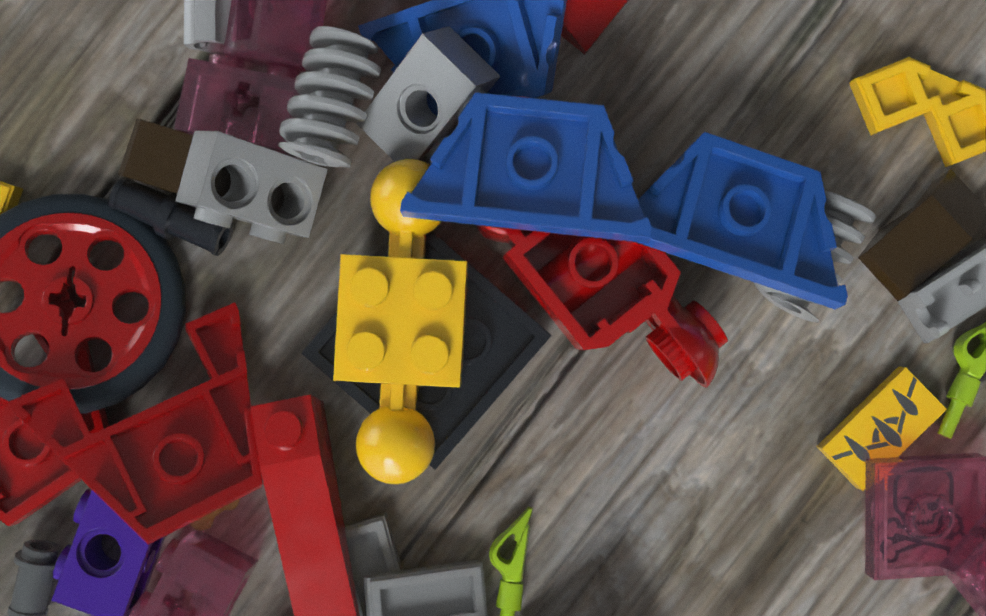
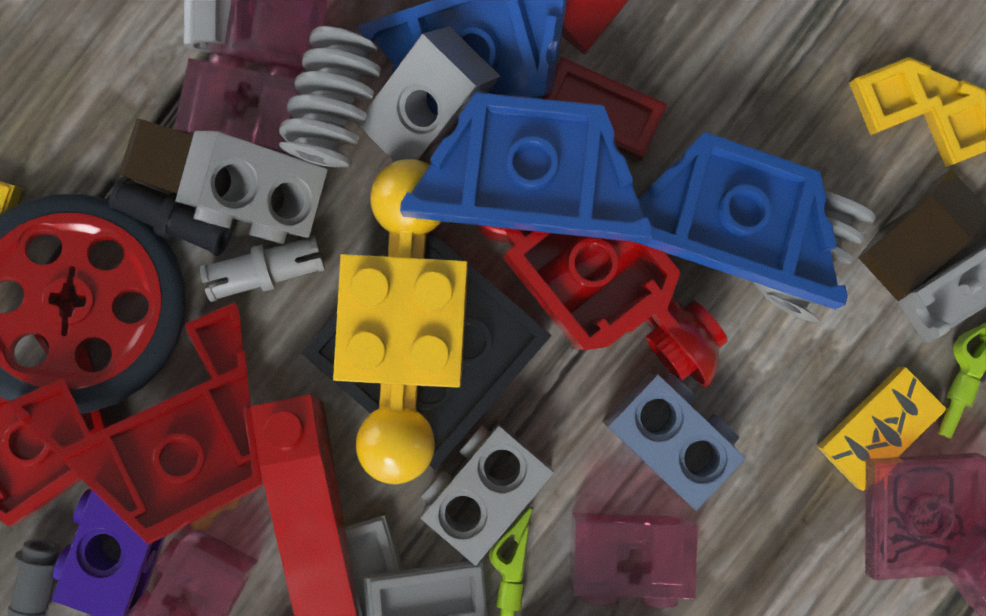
(262, 268): none -> light grey pin
(498, 499): none -> light grey brick
(630, 112): none -> red tile
(662, 541): none -> clear pink brick
(665, 448): none -> sand blue brick

